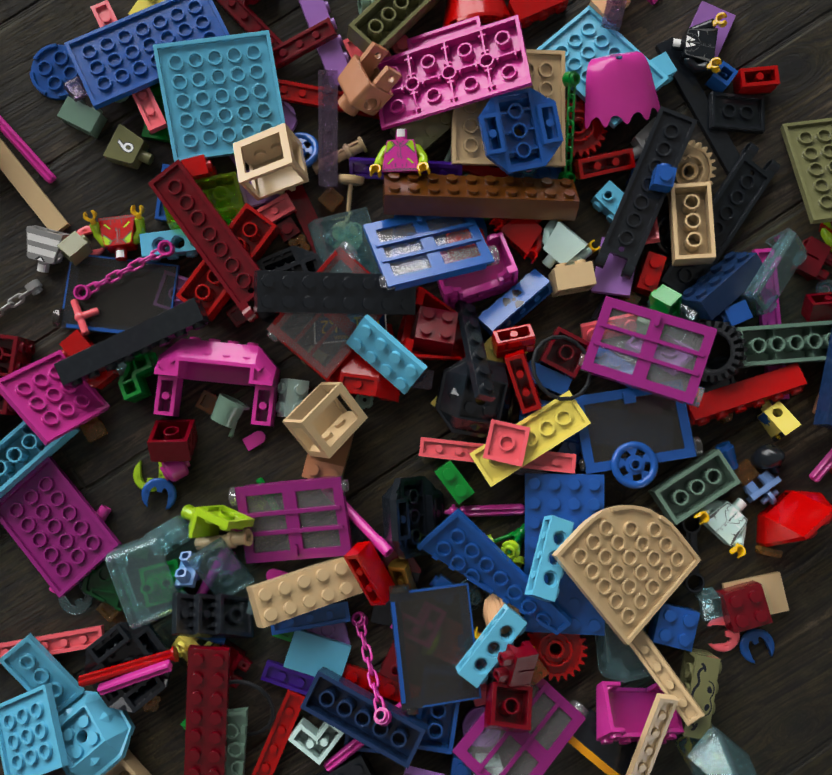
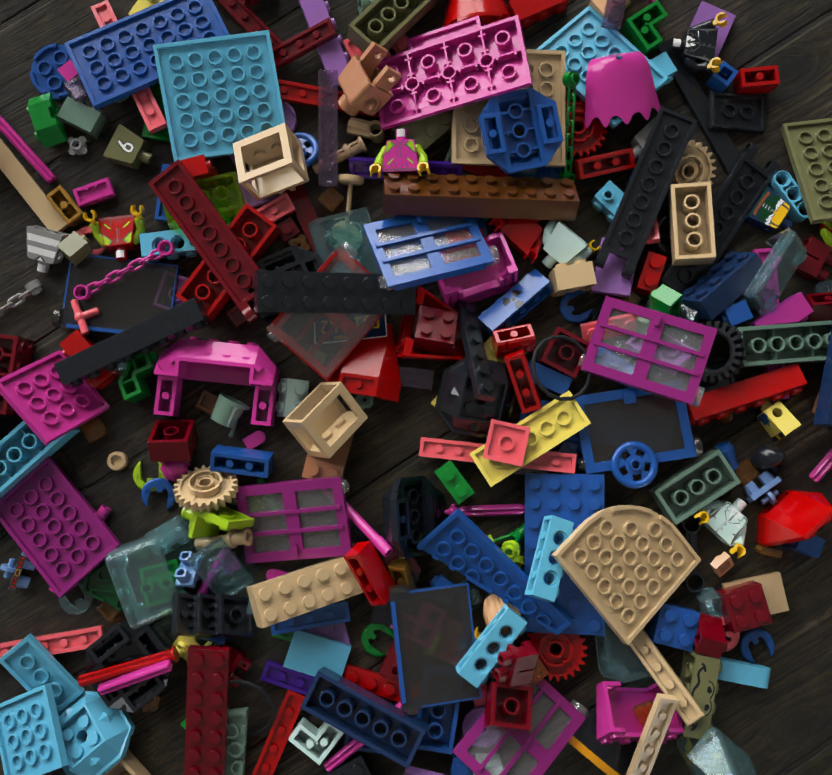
(18, 579): none -> medium blue hips
(46, 123): none -> green brick
(65, 206): none -> pearl gold brick
(68, 70): none -> dark pink piece
(81, 149): none -> light grey plate
(94, 193): none -> dark pink plate
(117, 460): none -> tan tile
(205, 489): none -> tan gear
(241, 461): none -> blue brick
(360, 625): dark pink piece -> none
(364, 129): none -> tan piece
(369, 633): none -> green head
(386, 354): medium azure plate -> none
(566, 311): none -> blue head
(642, 27): none -> green brick
(642, 711): none -> clear orange plate
(663, 178): blue brick -> none
(710, 636): none -> dark red brick
(721, 564): none -> light nougat plate
(744, 673): none -> medium azure beam
(769, 213): none -> torso
(790, 187): none -> medium azure beam
(790, 310): none -> dark pink slope
(809, 547): none -> blue brick

